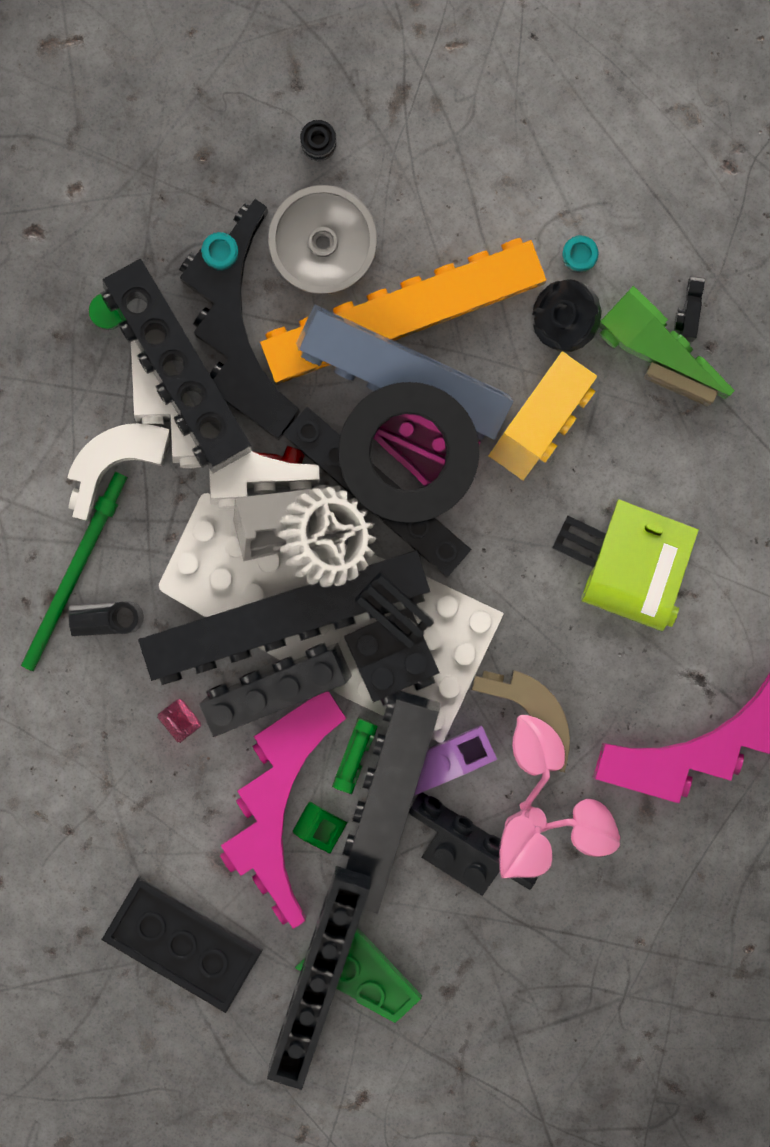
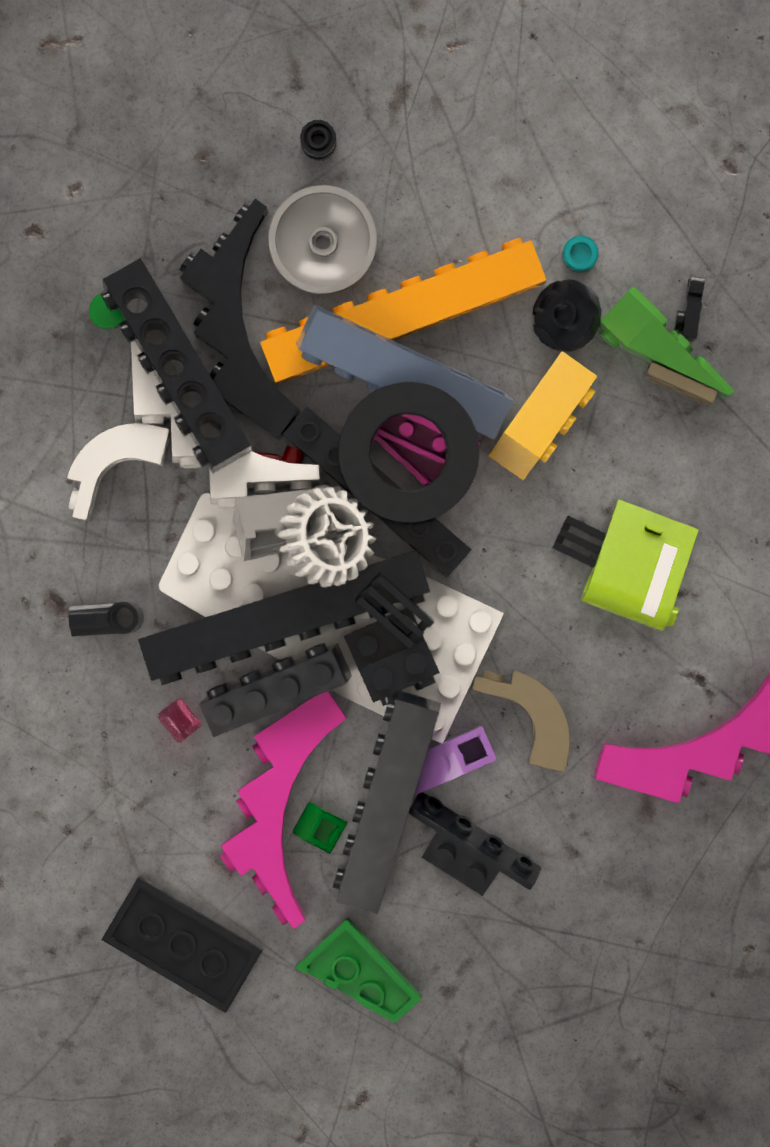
(104, 507): green bar -> none
(219, 251): teal tile -> none
(319, 977): black brick -> none
(350, 765): green plate -> none
(522, 846): bright pink plant -> none

